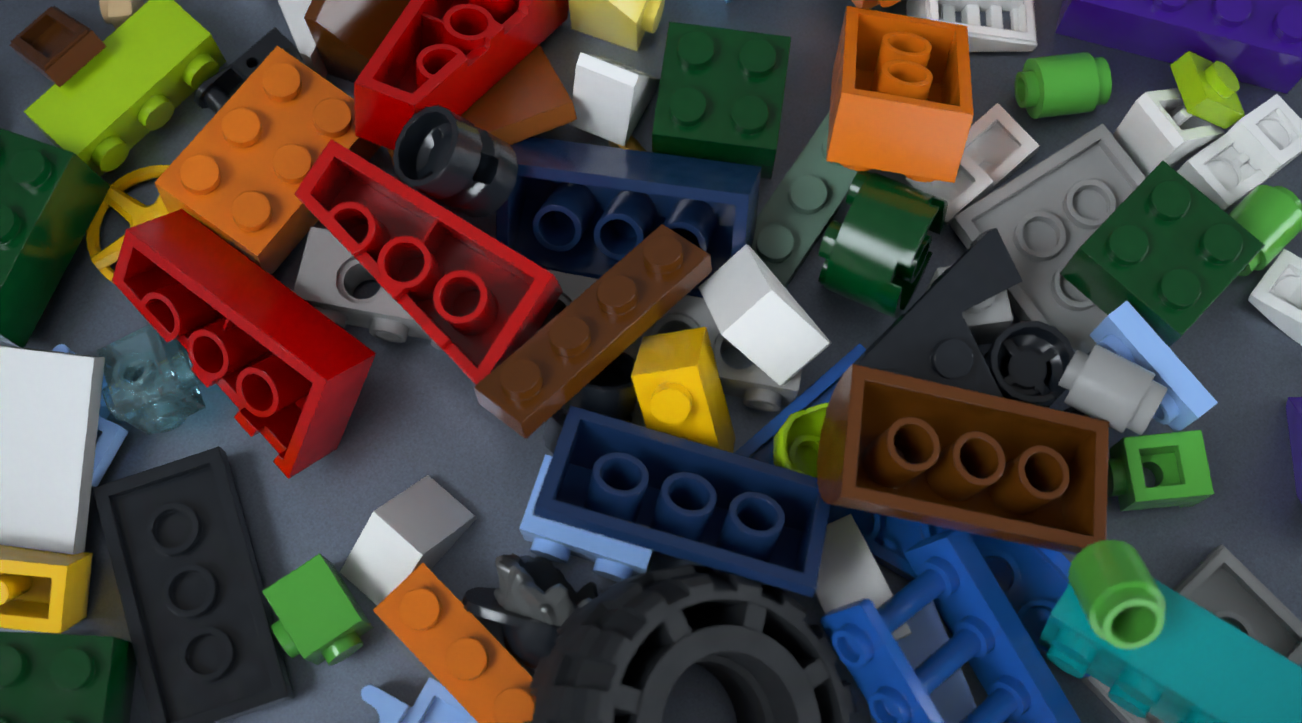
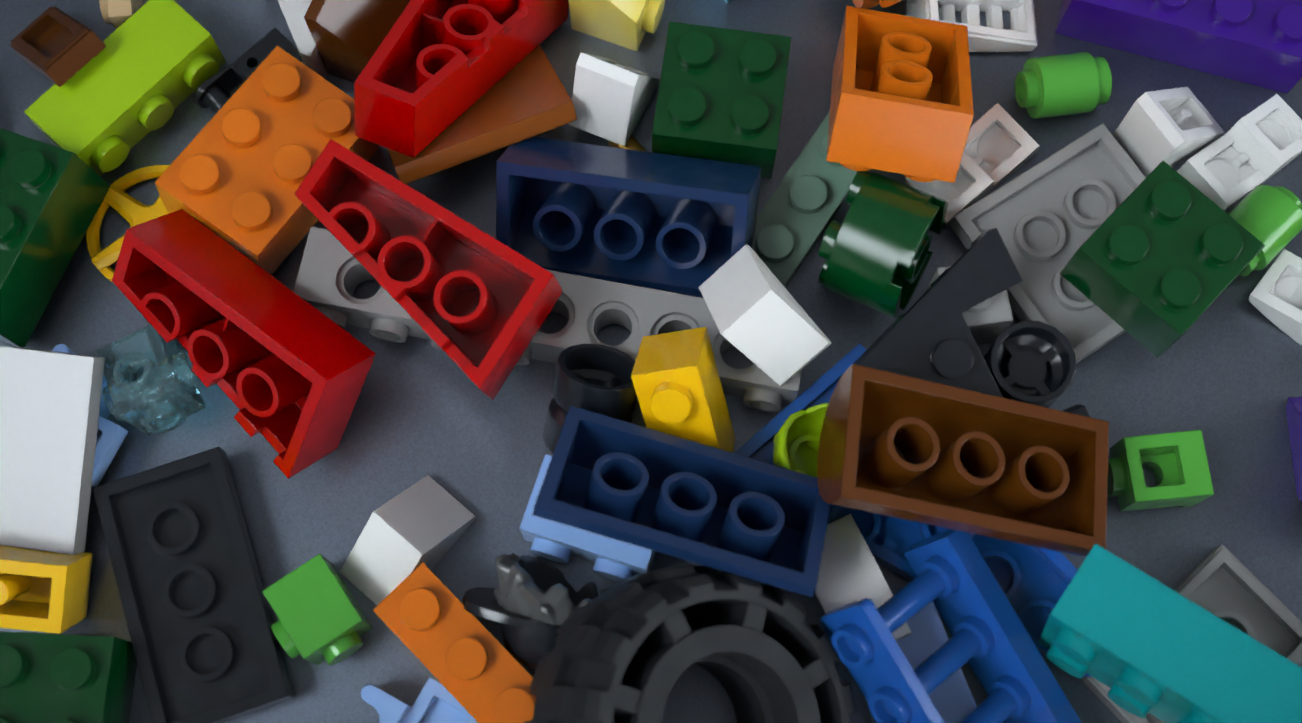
(455, 162): black wheel -> none
(593, 331): reddish brown plate -> none
(1112, 389): light grey brick -> none
(1117, 594): bright green brick -> none
(1134, 339): light blue plate -> none
(1208, 89): lime plate -> none

